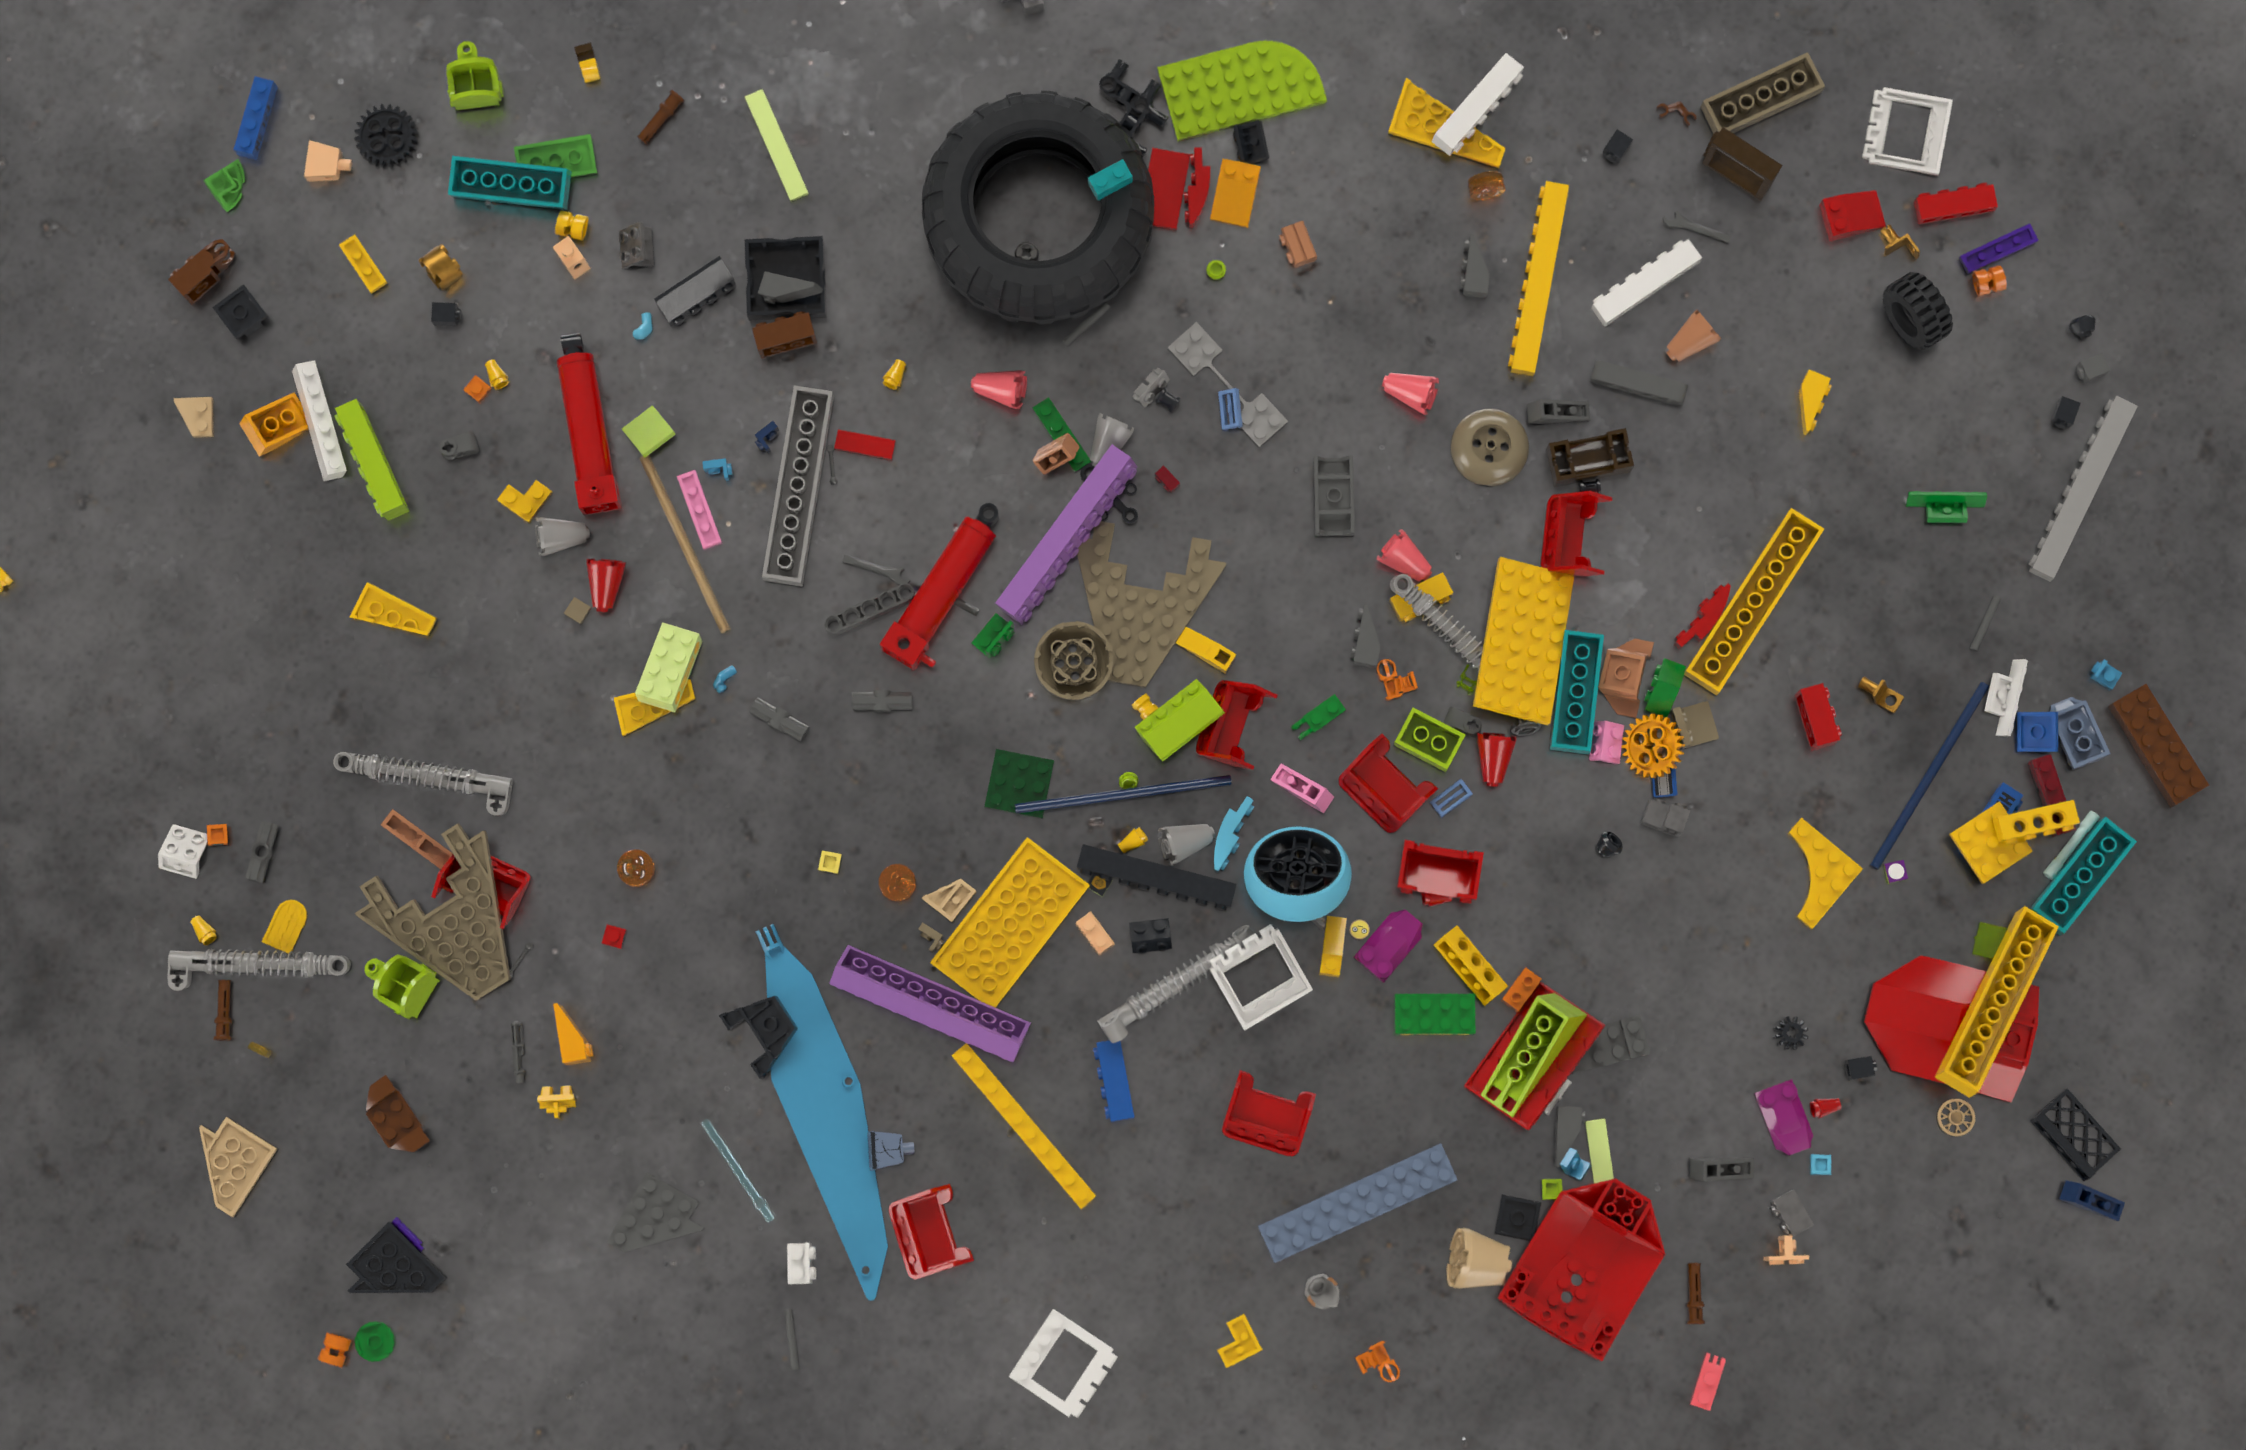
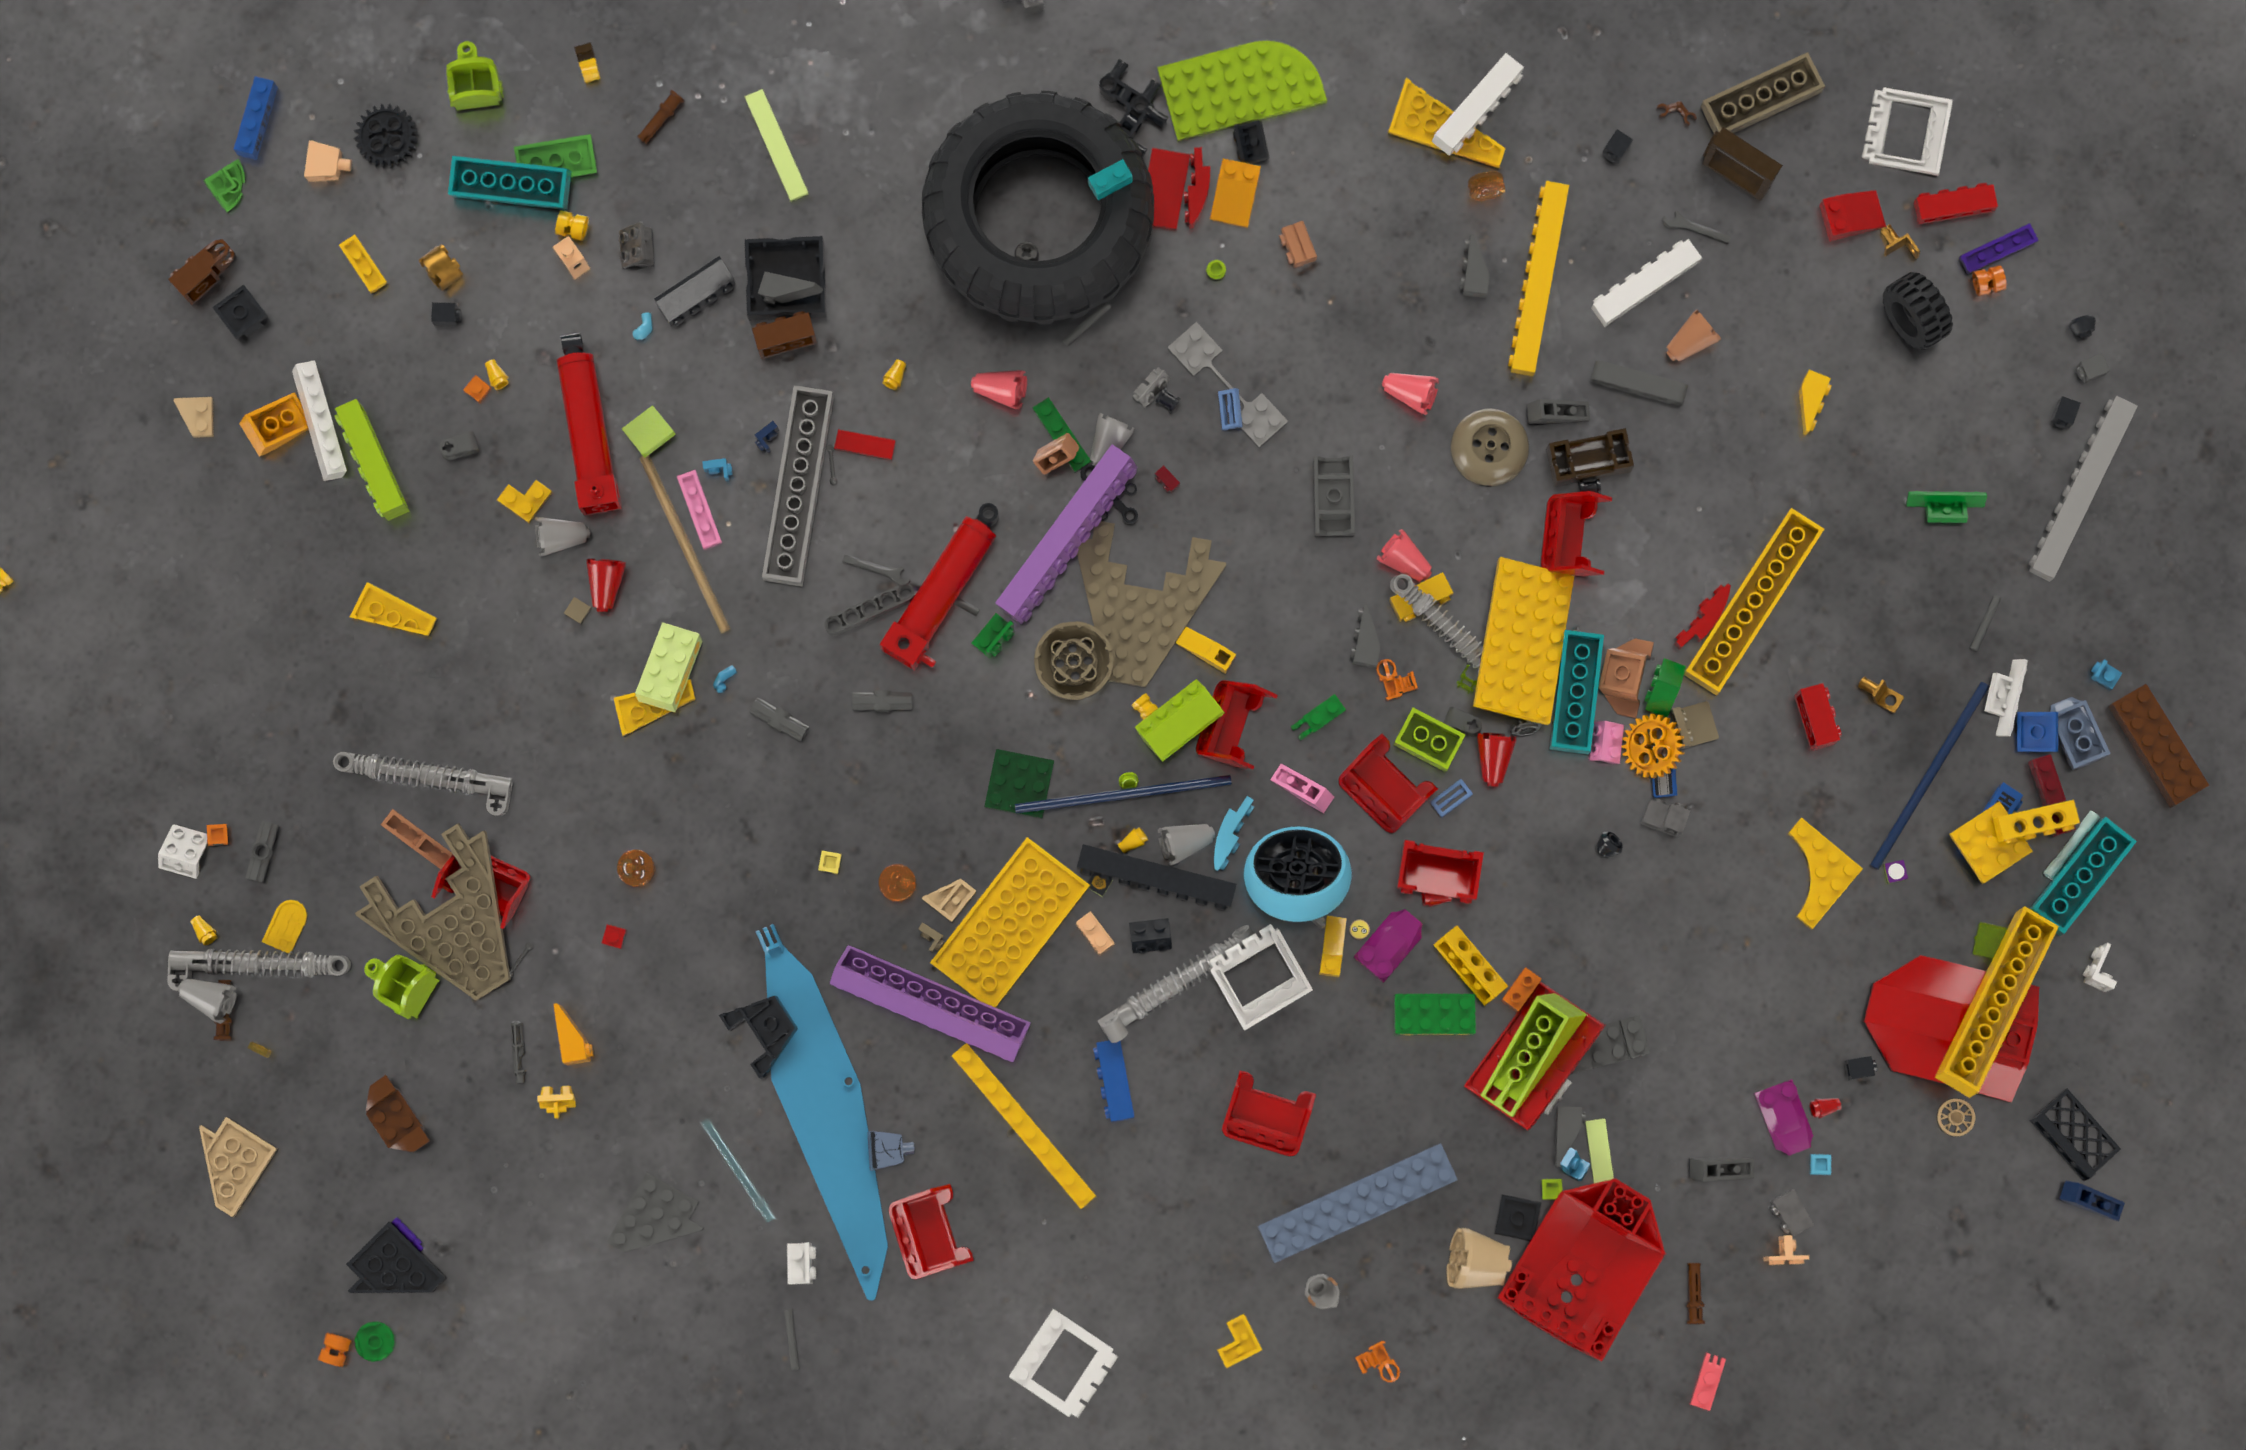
(209, 997): none -> light grey cone
(1786, 1027): black gear -> none
(2092, 977): none -> white bracket

